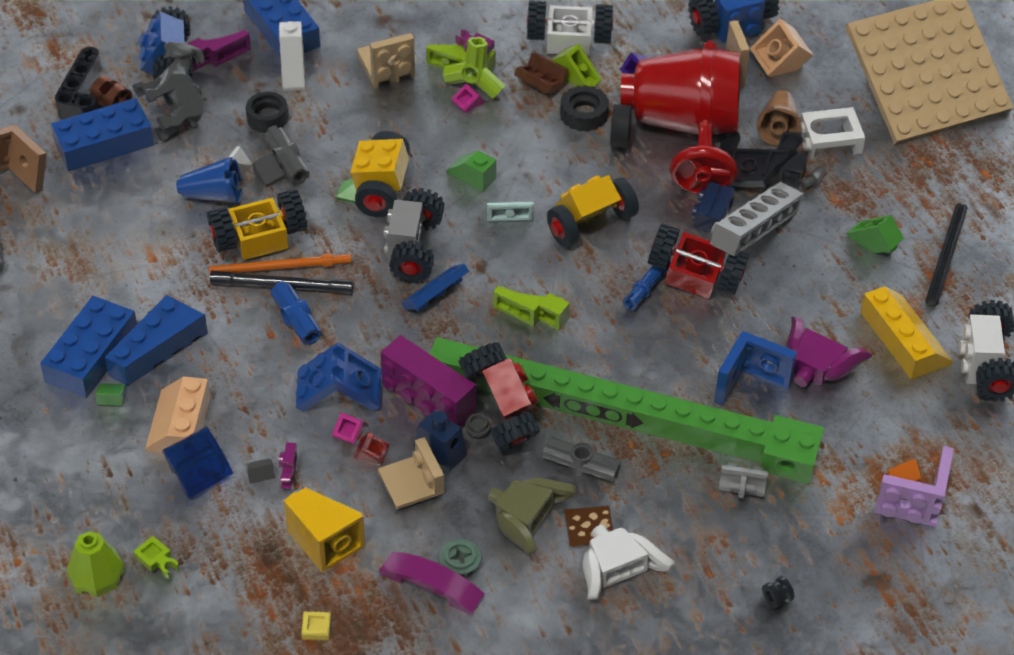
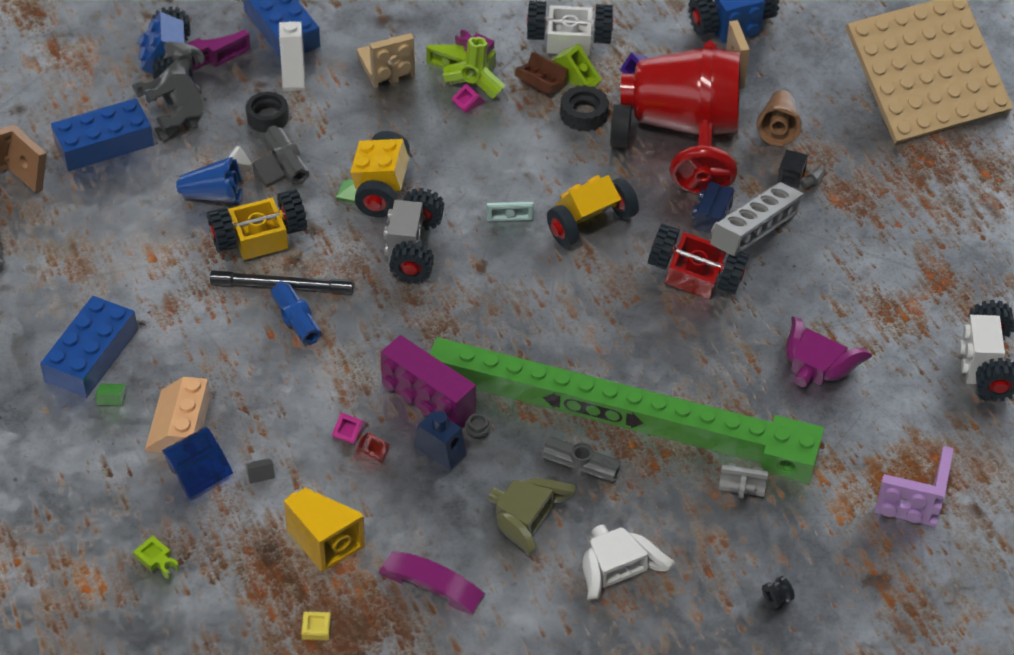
(73, 93): black beam -> none
(94, 565): lime cone -> none
(109, 92): copper wheel -> none
(154, 339): blue wedge -> none
(288, 462): magenta plate -> none
(325, 260): orange bar -> none
(338, 370): blue bracket -> none
(414, 477): tan bracket -> none
(435, 288): blue plate -> none
(467, 550): sand green gear -> none
(475, 170): bright green slope -> none
(510, 392): brick -> none
(532, 308): lime slope -> none
(583, 521): reddish brown sticker -> none
(642, 288): blue pin -> none
(751, 356): blue bracket -> none
(759, 166): black wing -> none
(781, 50): light nougat slope -> none
(852, 136): white panel -> none
(877, 234): bright green slope -> none
(903, 332): yellow slope -> none
(906, 470): orange slope -> none
(946, 254): black axle -> none

